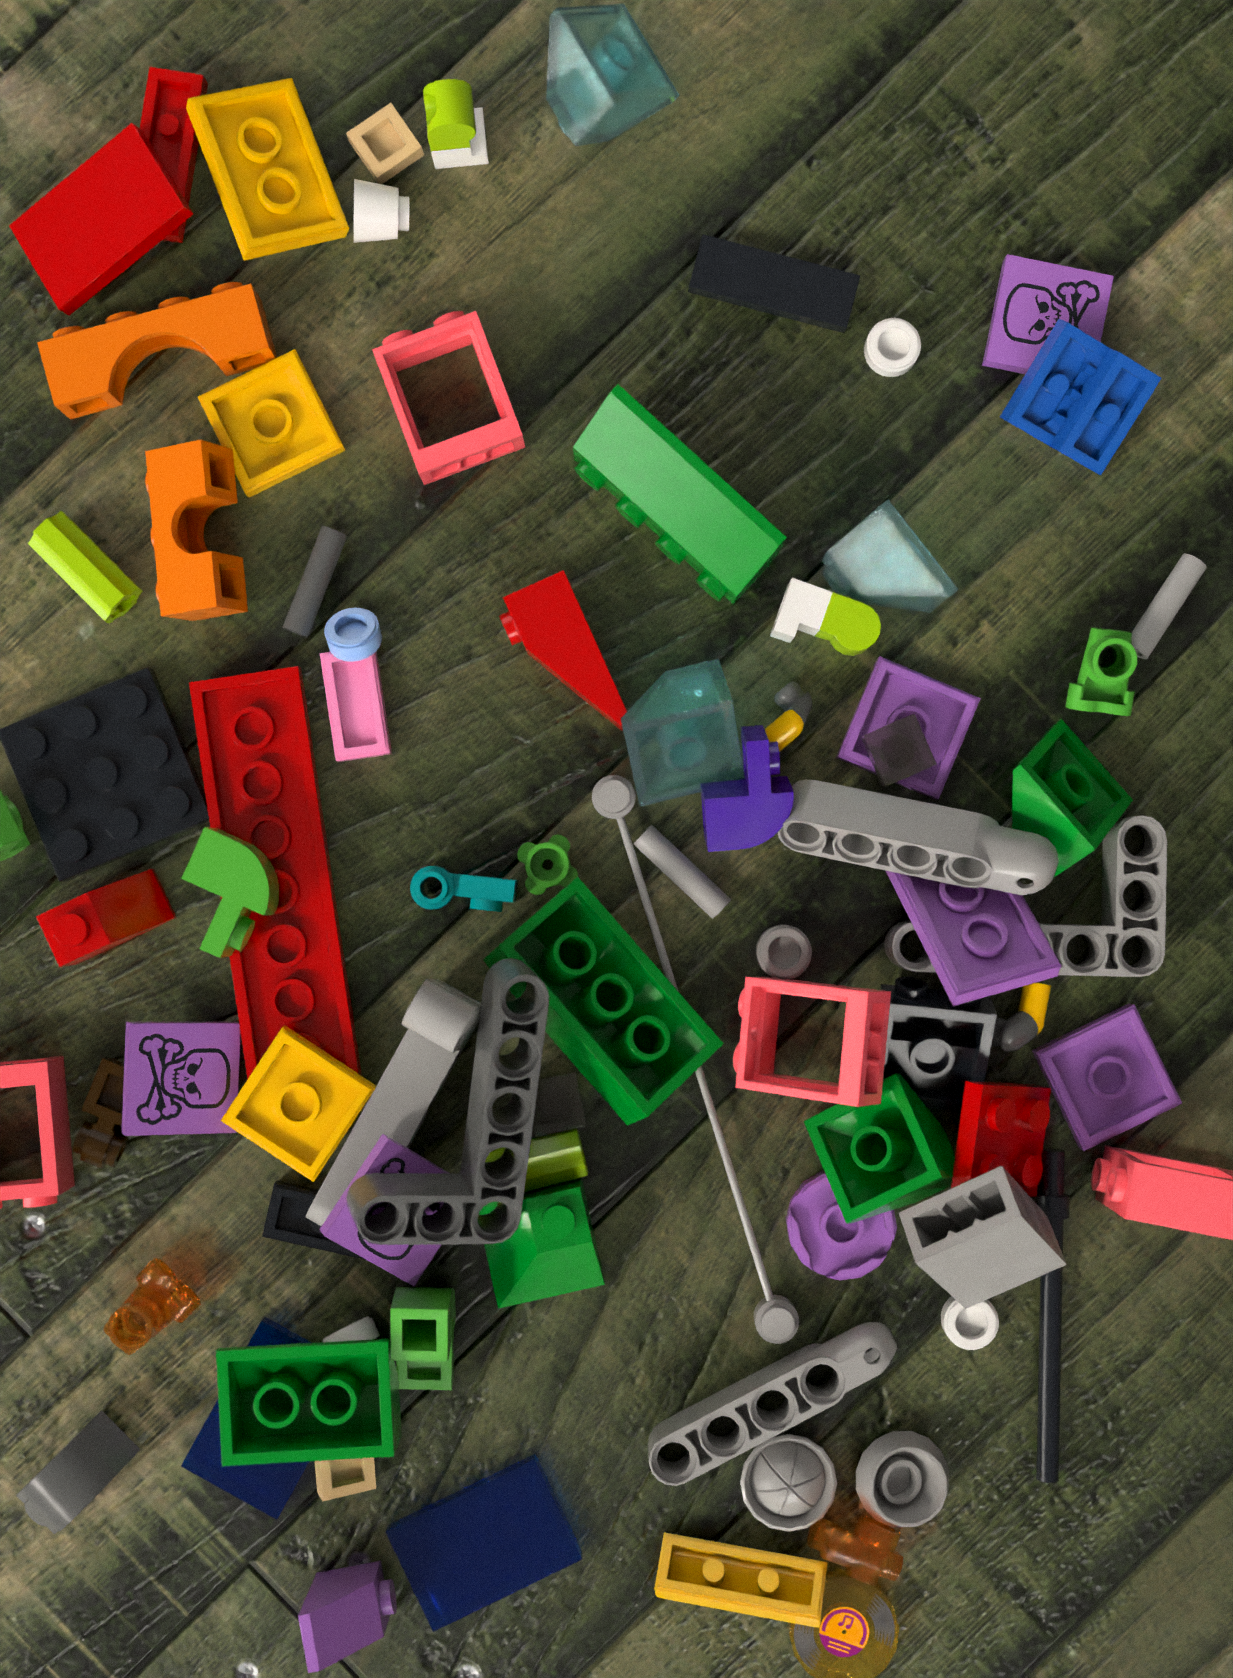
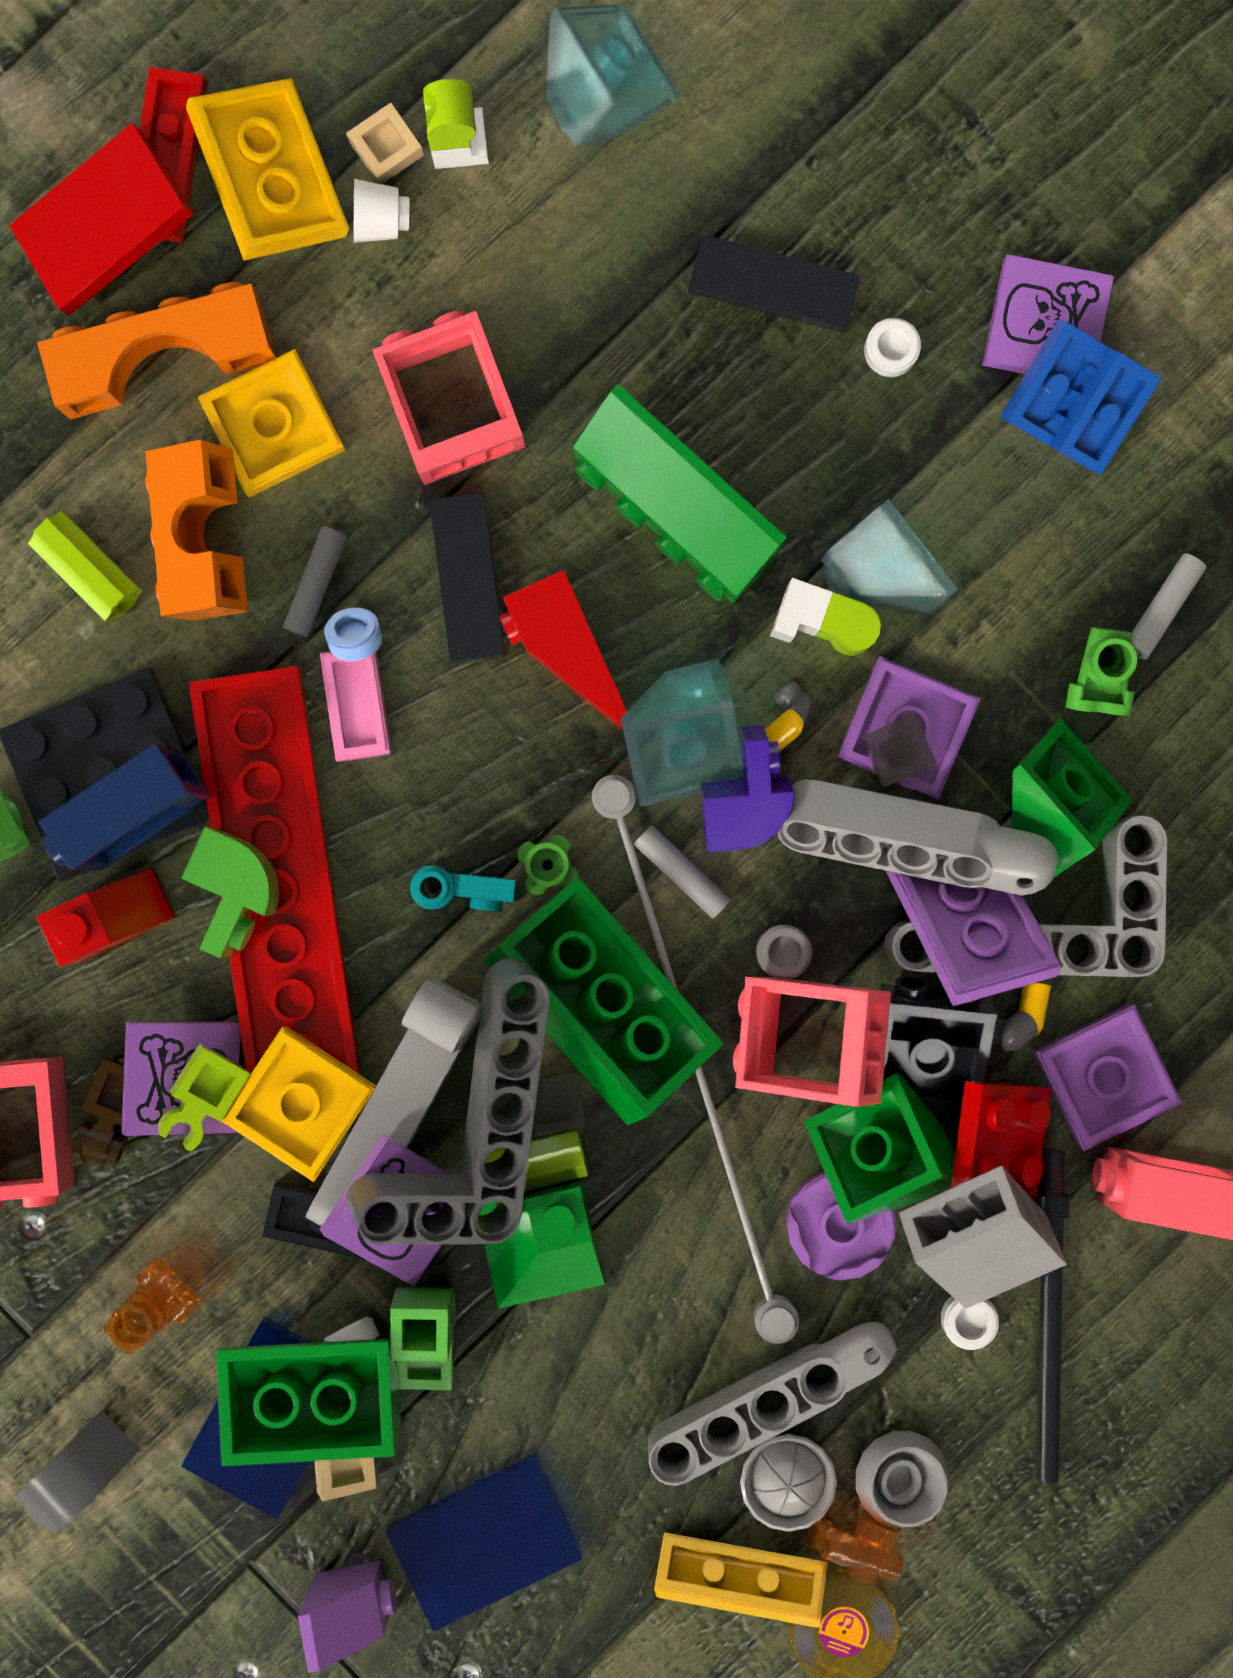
(123, 810): none -> dark blue window
(205, 1088): none -> lime plate
(467, 578): none -> black tile

